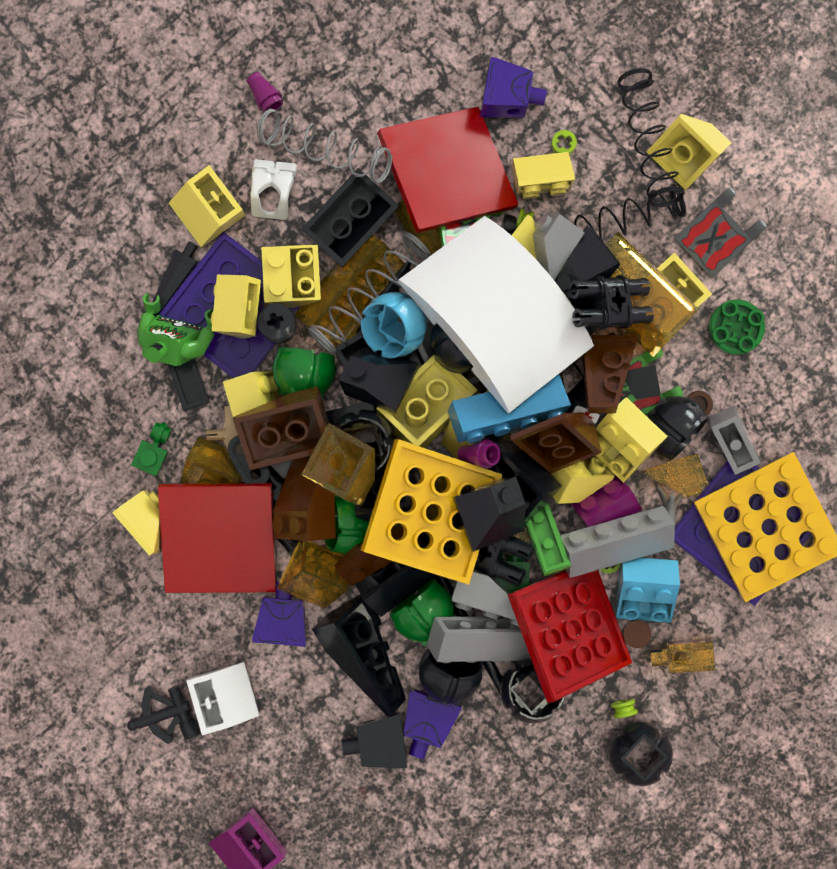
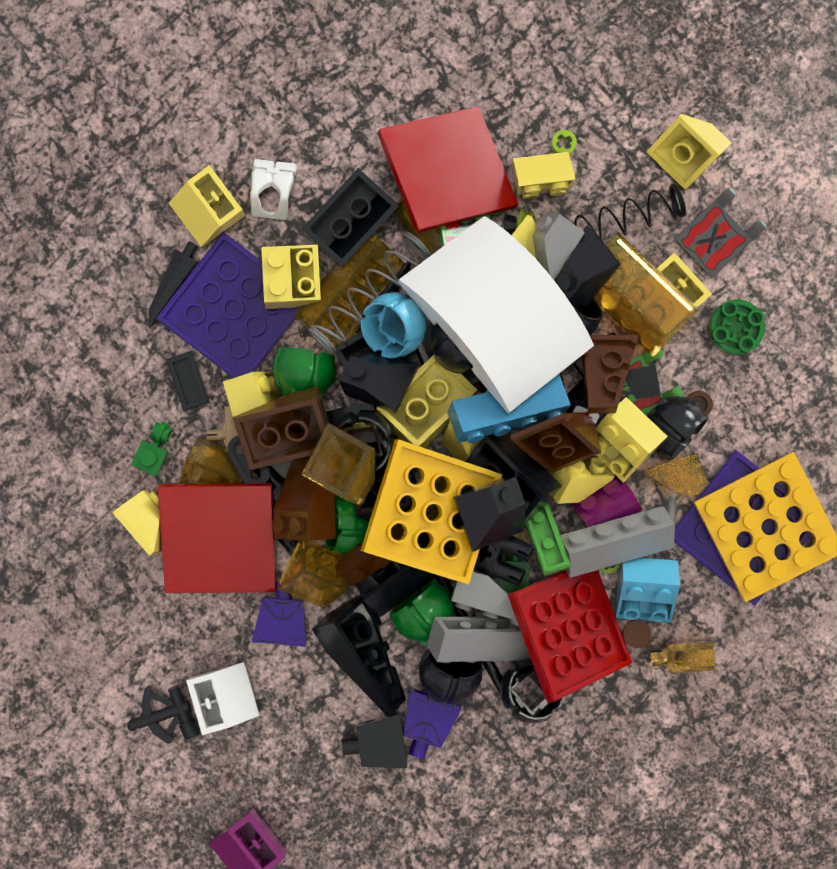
(171, 339): bright green torso -> none
(235, 305): light yellow slope -> none
(264, 93): magenta cone -> none
(267, 319): black piece -> none
(375, 157): light grey piece -> none
(482, 454): magenta cone -> none
(509, 90): dark purple torso -> none
(611, 302): black pin -> none
(624, 708): lime bush -> none
(624, 743): black piece -> none
(639, 85): black piece -> none
(734, 439): light grey slope -> none

